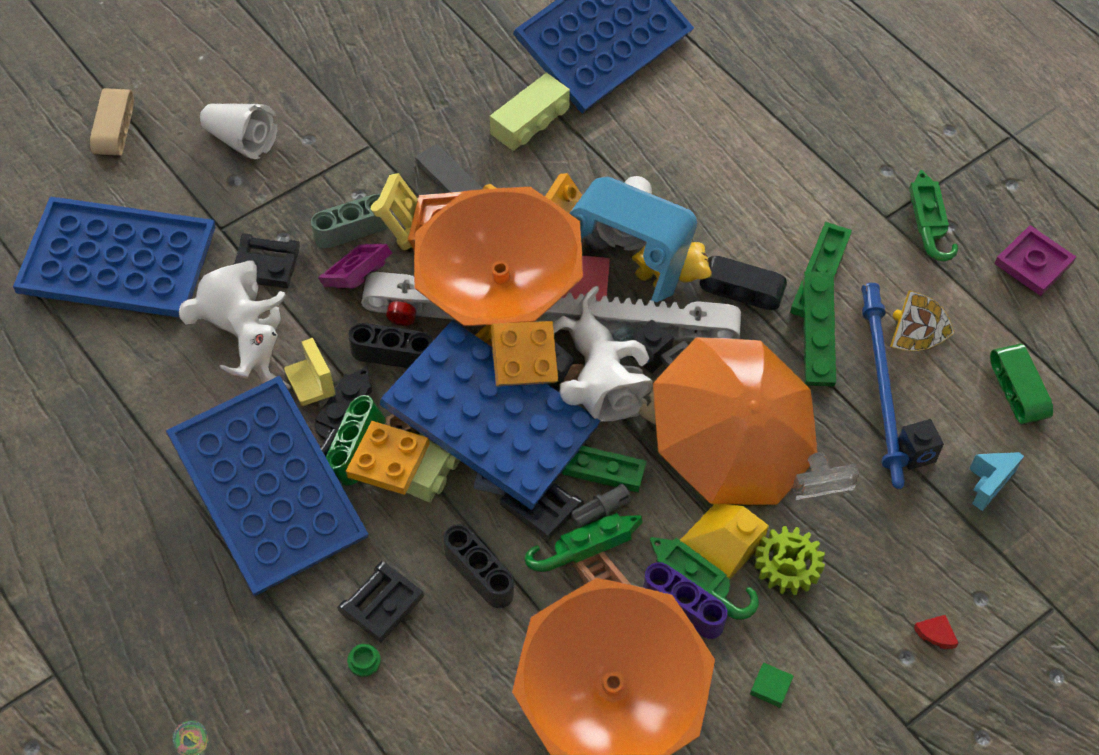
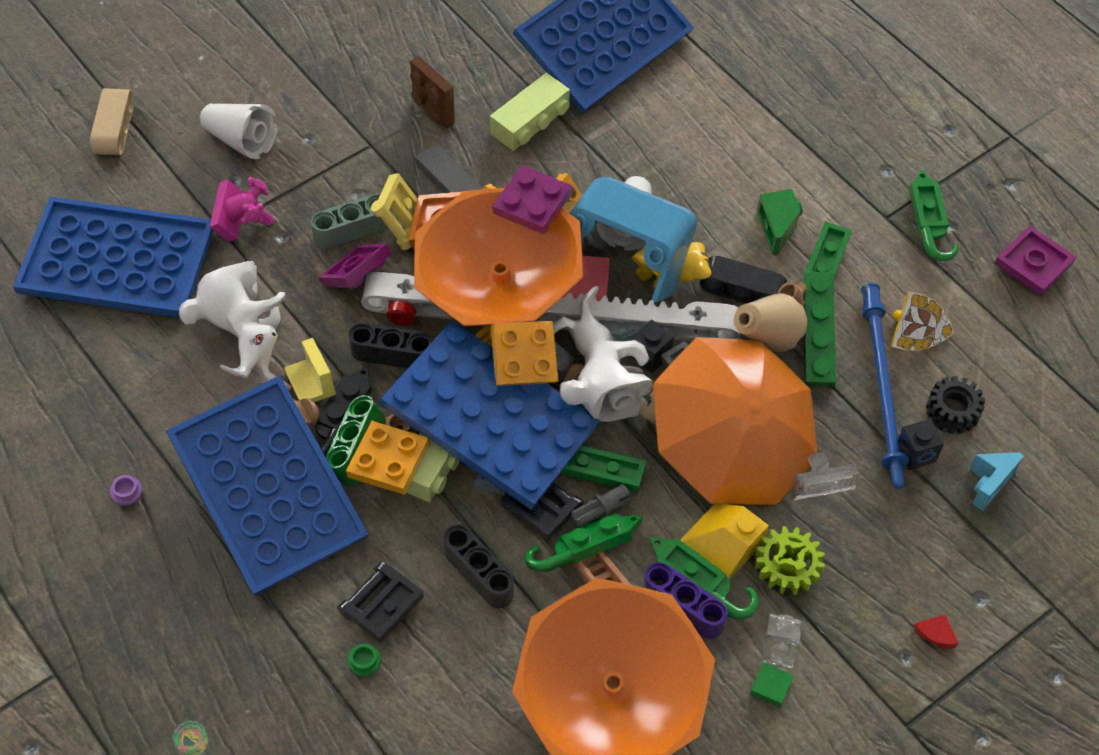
(125, 490): none -> medium lavender plate
(233, 204): none -> dark pink piece
(270, 269): black plate -> none
(308, 410): none -> medium nougat plate
(432, 92): none -> reddish brown plate
(532, 199): none -> magenta plate
(773, 320): none -> tan cone
(778, 217): none -> green slope
(782, 640): none -> clear bracket
(796, 291): none -> medium nougat plate
(960, 391): none -> black tyre
(1021, 383): green beam -> none

